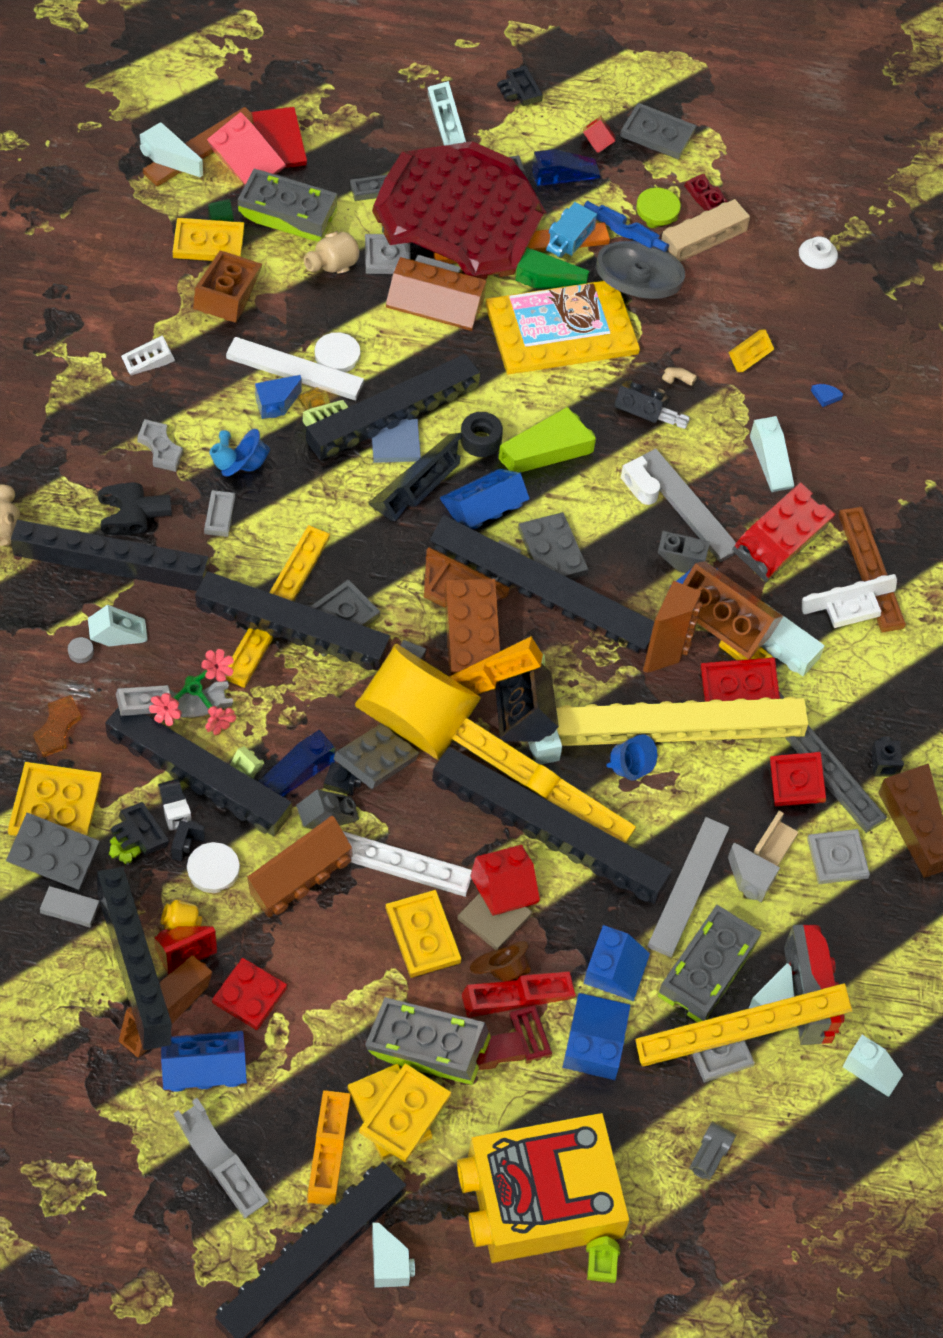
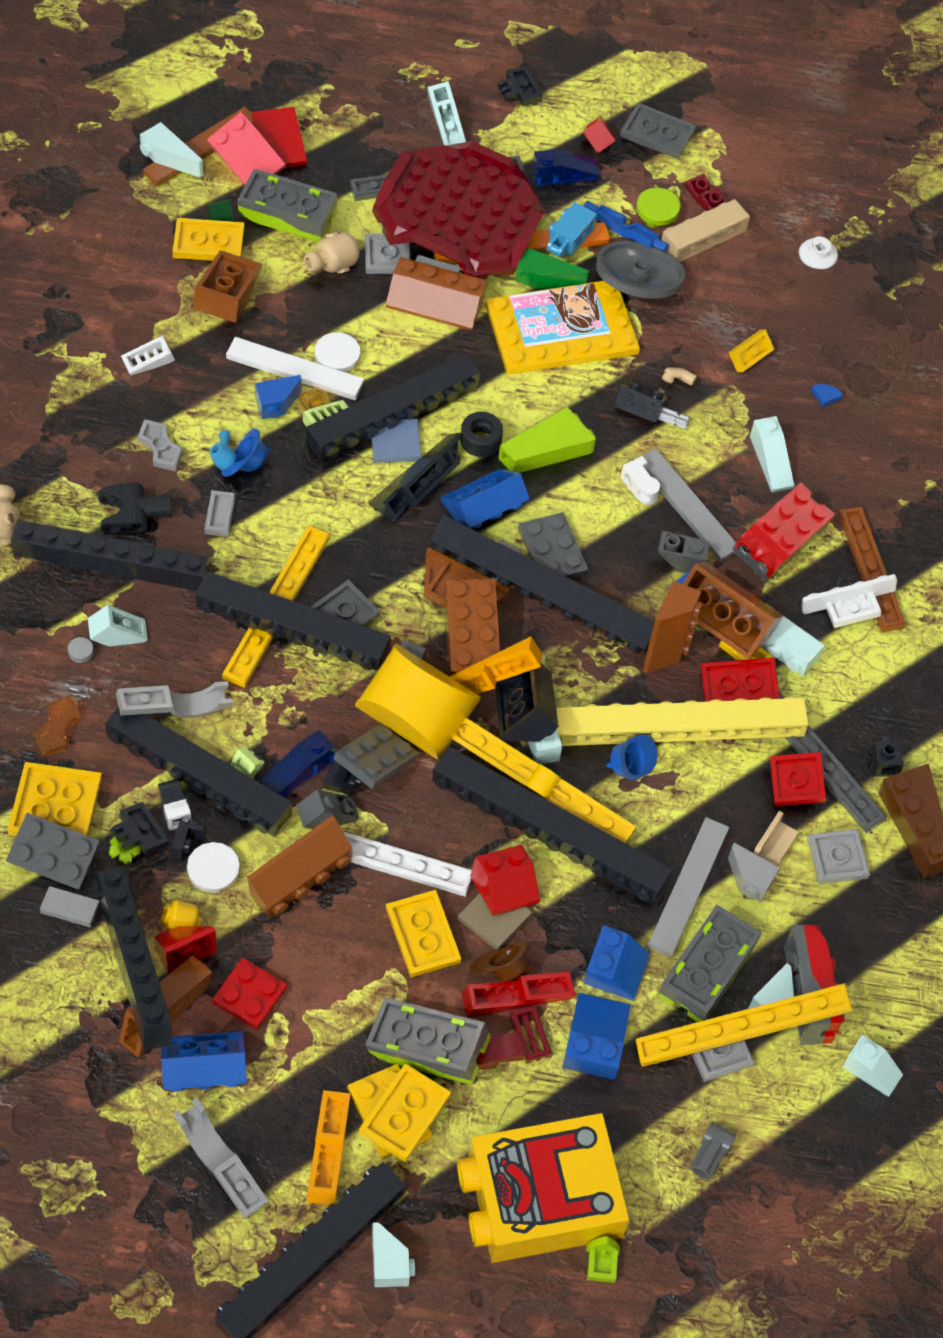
(216, 667): coral plant -> none

